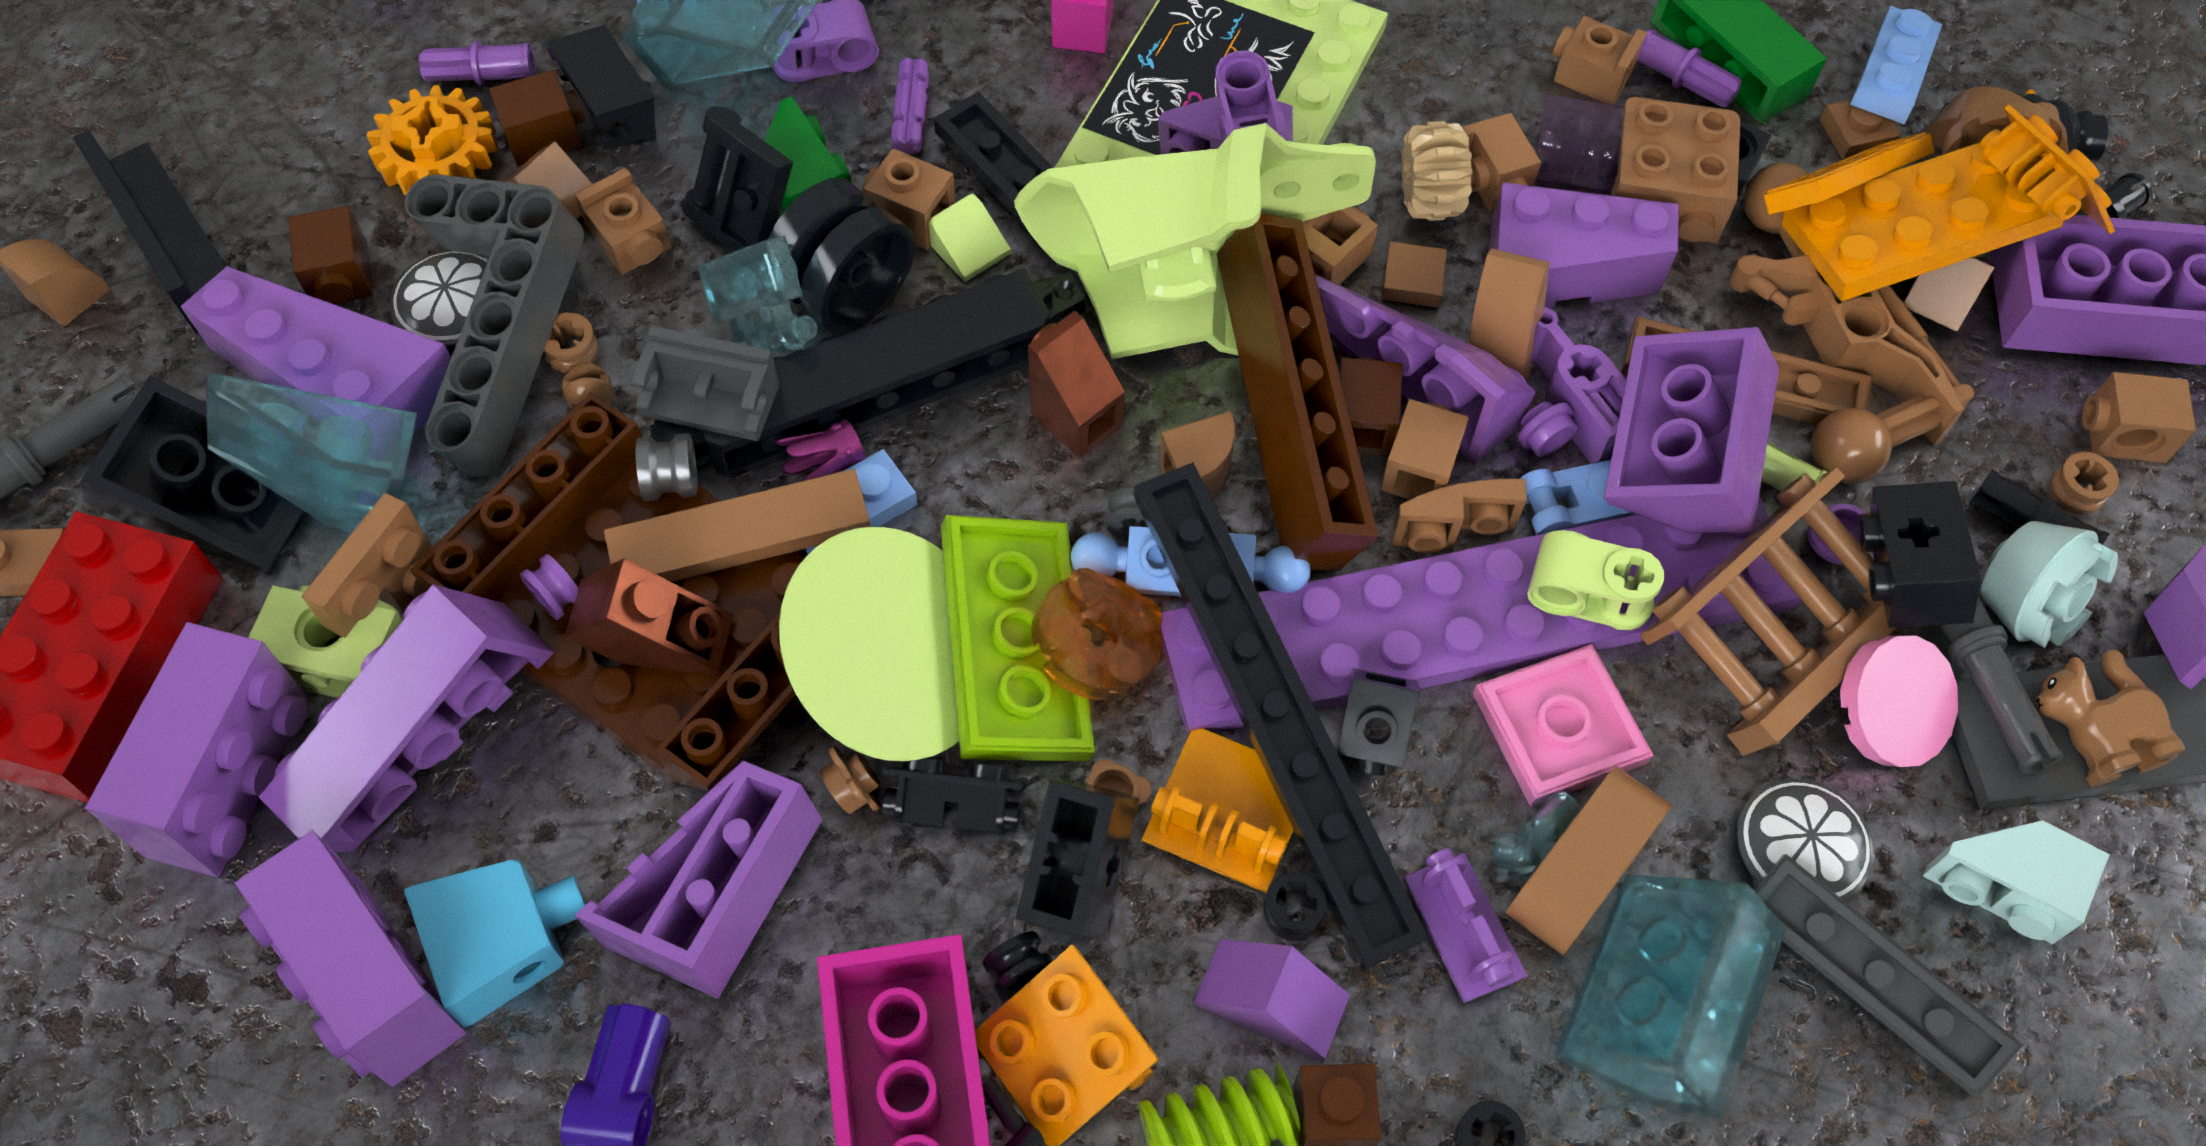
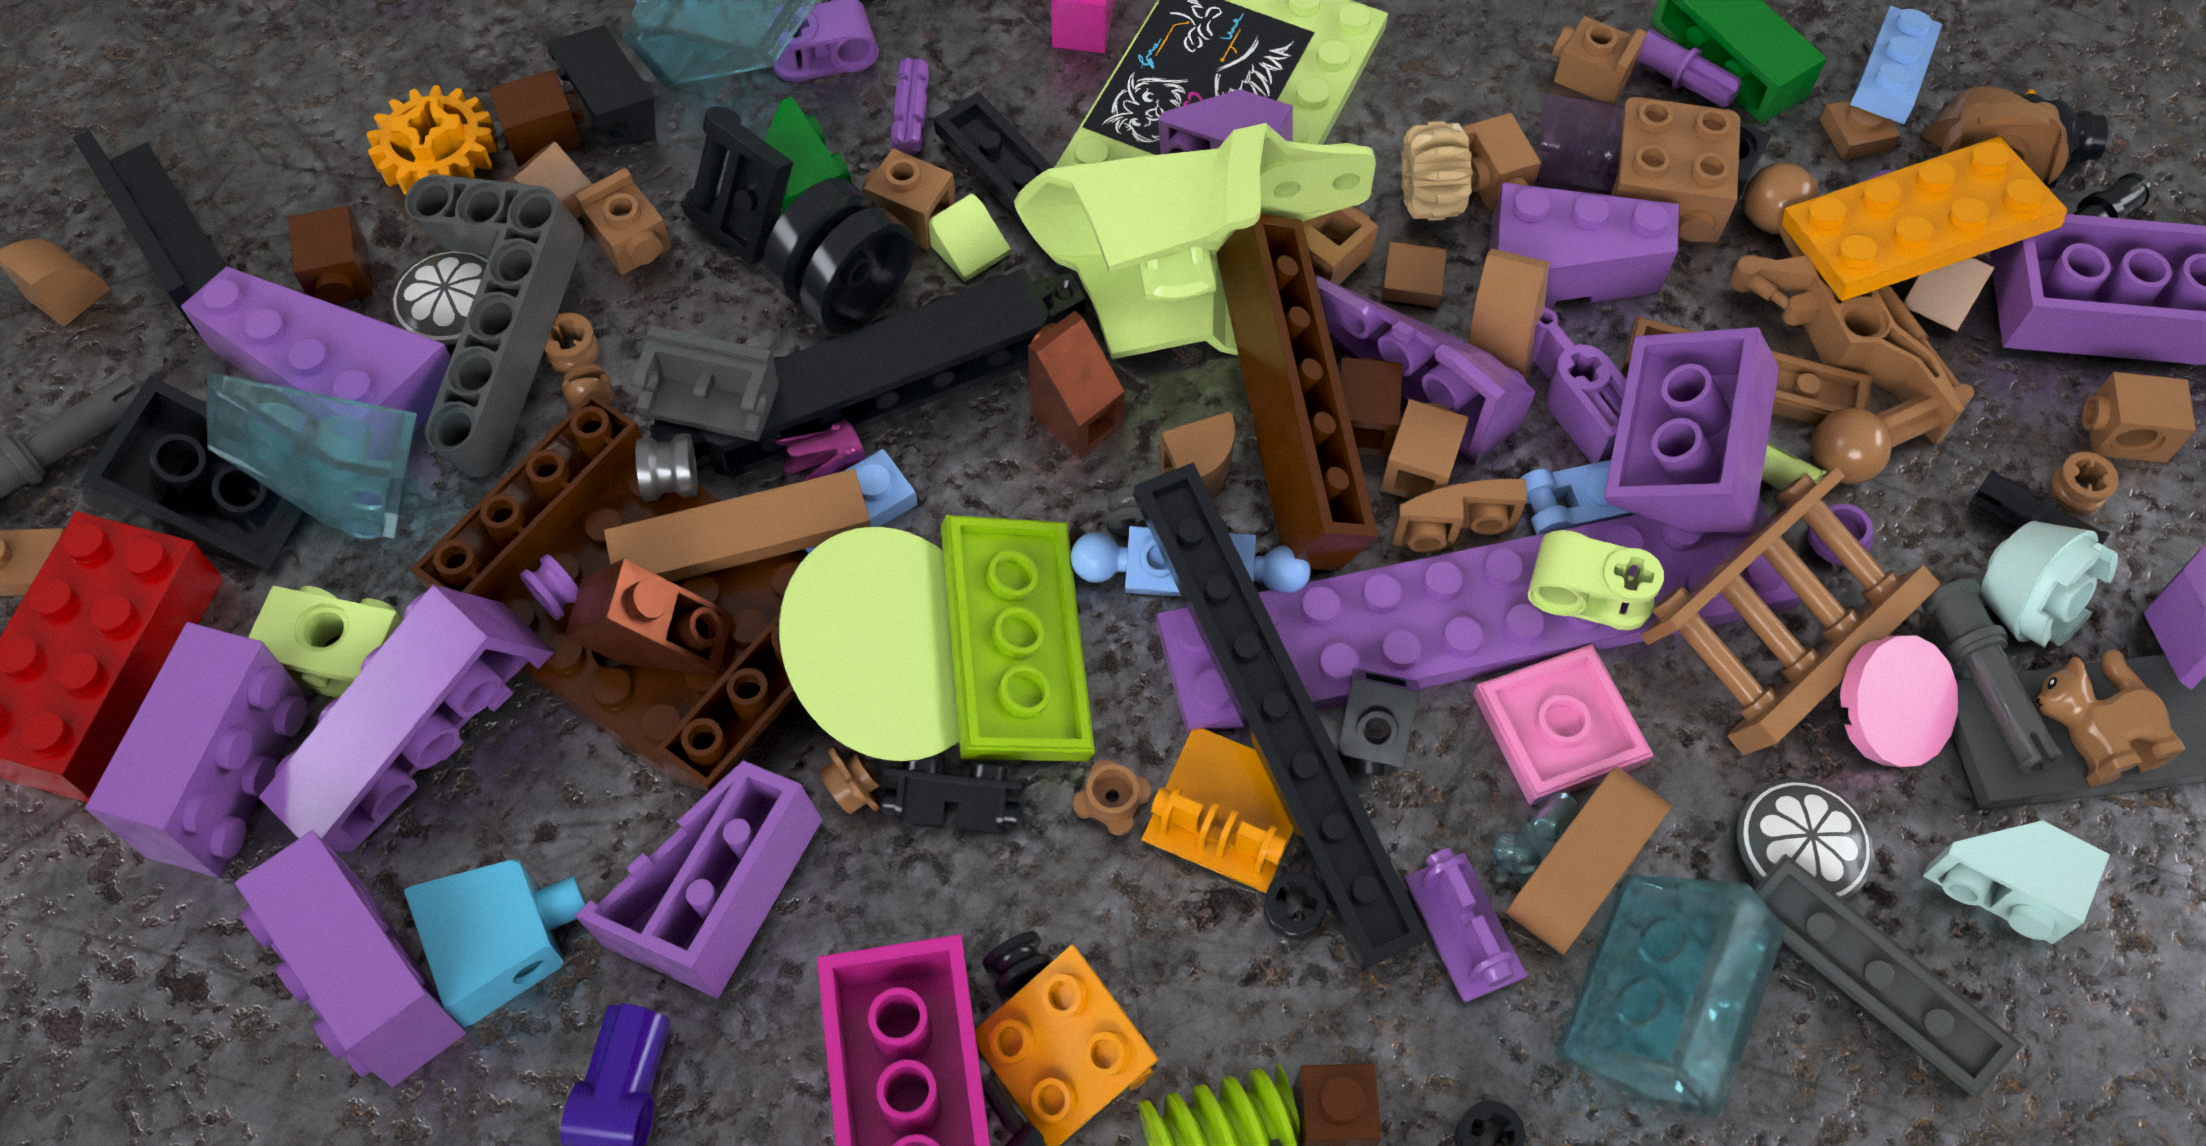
(370, 567): medium nougat plate -> none
(478, 63): medium lavender axle -> none
(753, 281): clear light blue plate -> none
(1077, 858): black brick -> none
(1116, 608): clear orange plate -> none
(1246, 94): medium lavender piece -> none
(1273, 994): medium lavender slope -> none
(1547, 428): medium lavender plate -> none
(1848, 173): light orange tile -> none
(1920, 555): black brick -> none
(2044, 172): light orange hinge -> none

